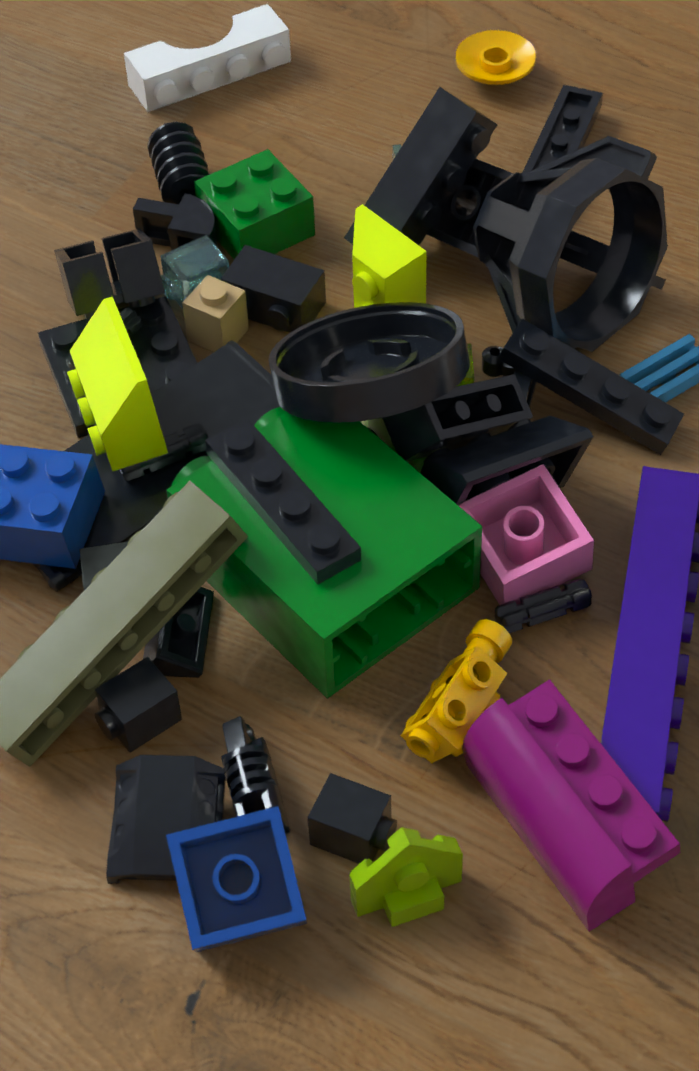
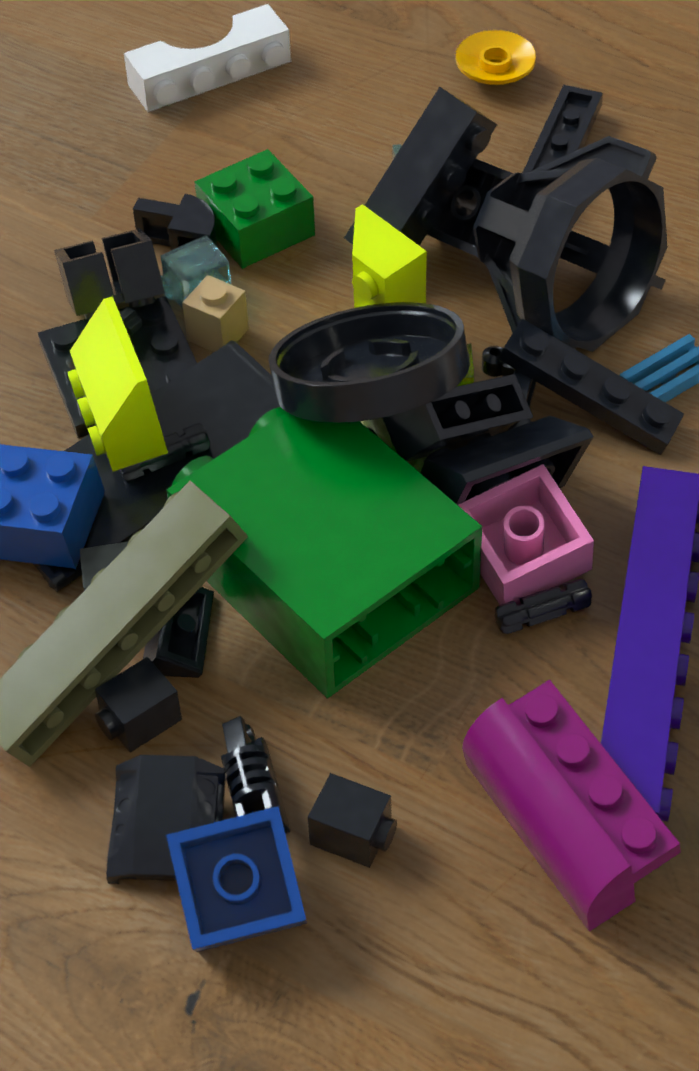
(176, 160): black piece -> none
(277, 288): black brick -> none
(283, 501): black plate -> none
(407, 877): lime plate -> none
(459, 694): yellow brick -> none

